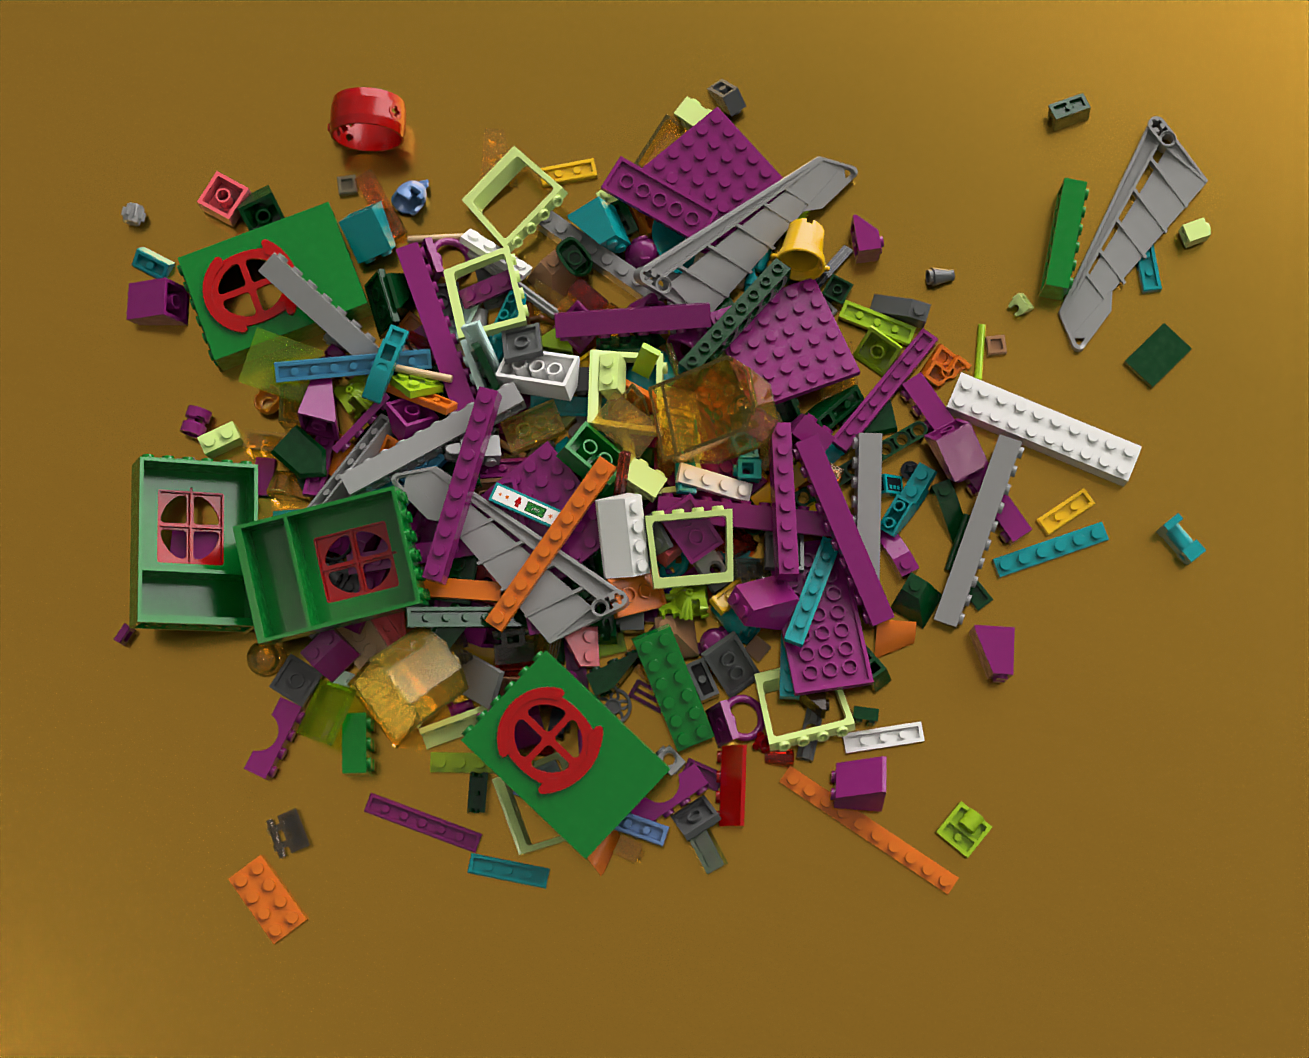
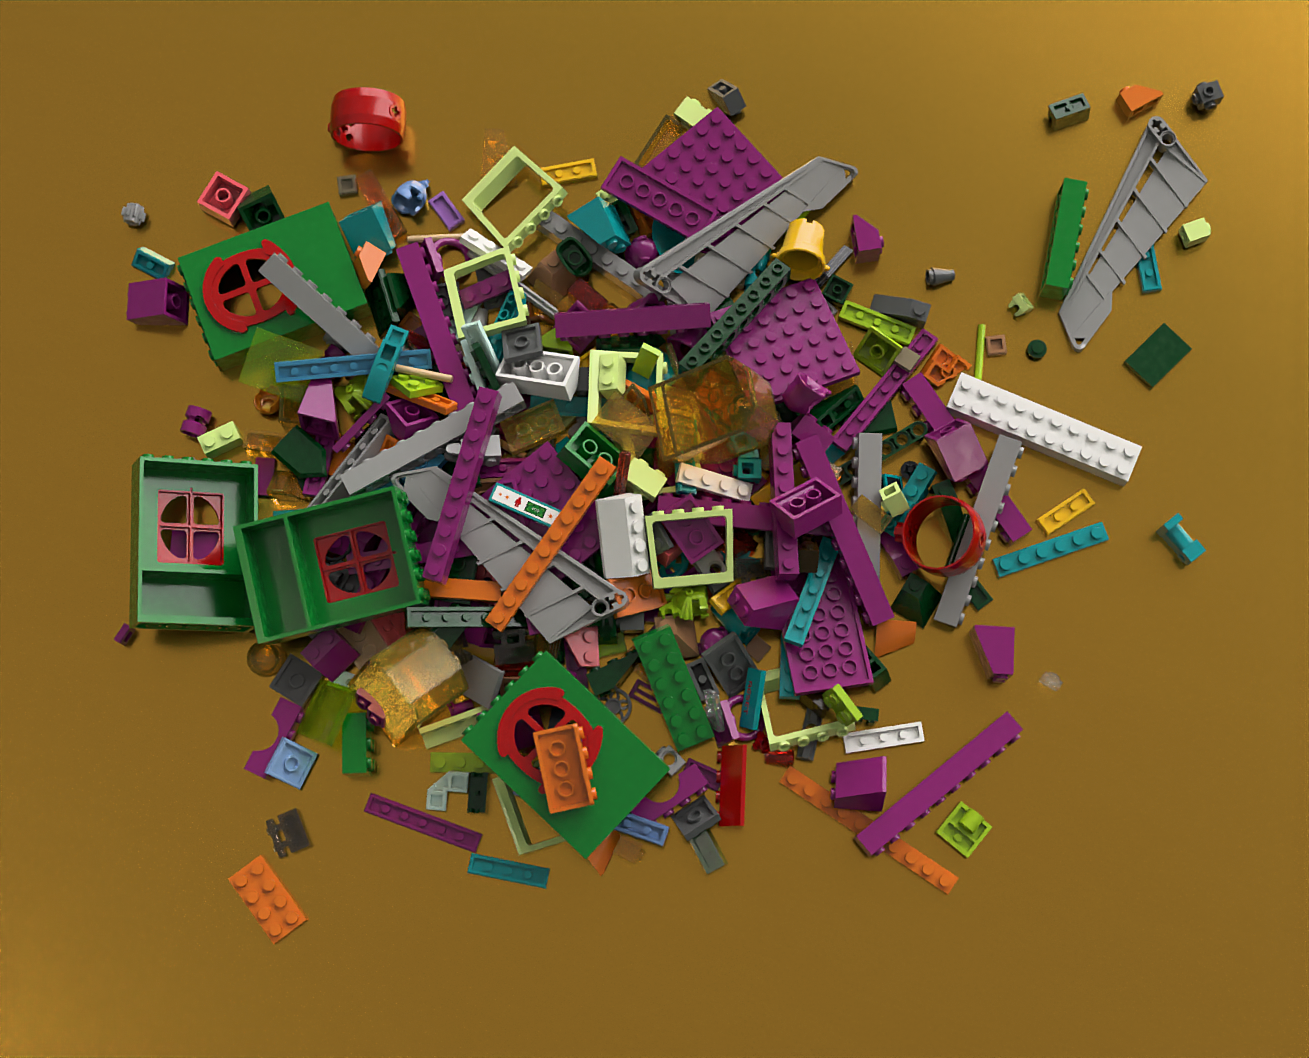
(291, 763): none -> light blue tile
(367, 263): none -> orange slope
(374, 711): none -> slope
(446, 211): none -> medium lavender tile
(452, 781): none -> light aqua tile
(565, 768): none -> orange bracket
(713, 710): none -> clear plate
(752, 698): none -> teal tile
(804, 394): none -> magenta piece
(806, 507): none -> magenta slope
(808, 553): none -> dark brown slope
(842, 705): none -> lime plate
(871, 514): none -> clear yellow tile
(893, 500): none -> yellowish green brick
(907, 359): none -> dark tan tile
(907, 532): none -> red cylinder
(937, 784): none -> magenta brick
(1037, 349): none -> dark green plate
(1051, 680): none -> clear plate
(1137, 99): none -> orange slope
(1207, 95): none -> dark grey brick

